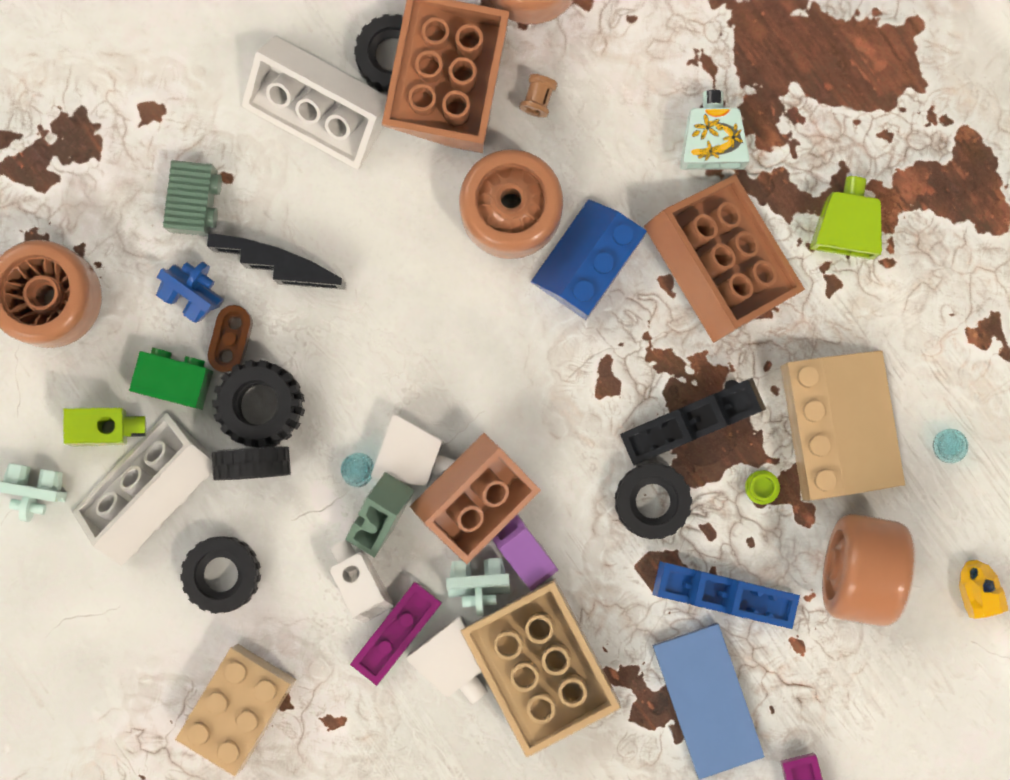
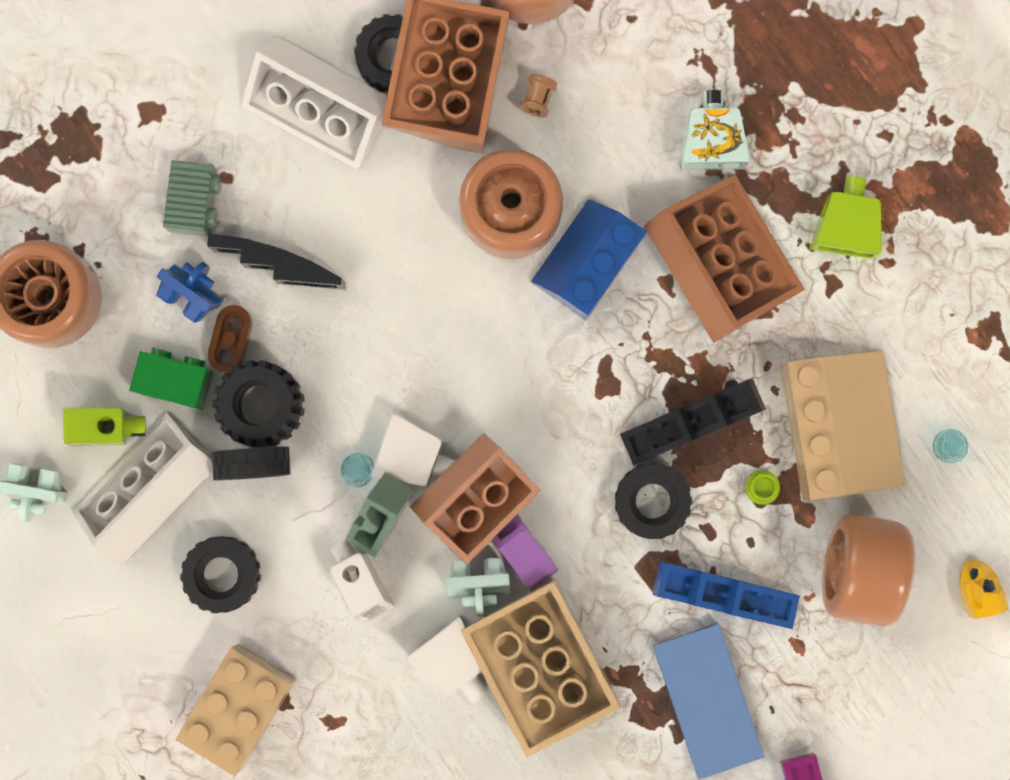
(395, 633): magenta plate -> none

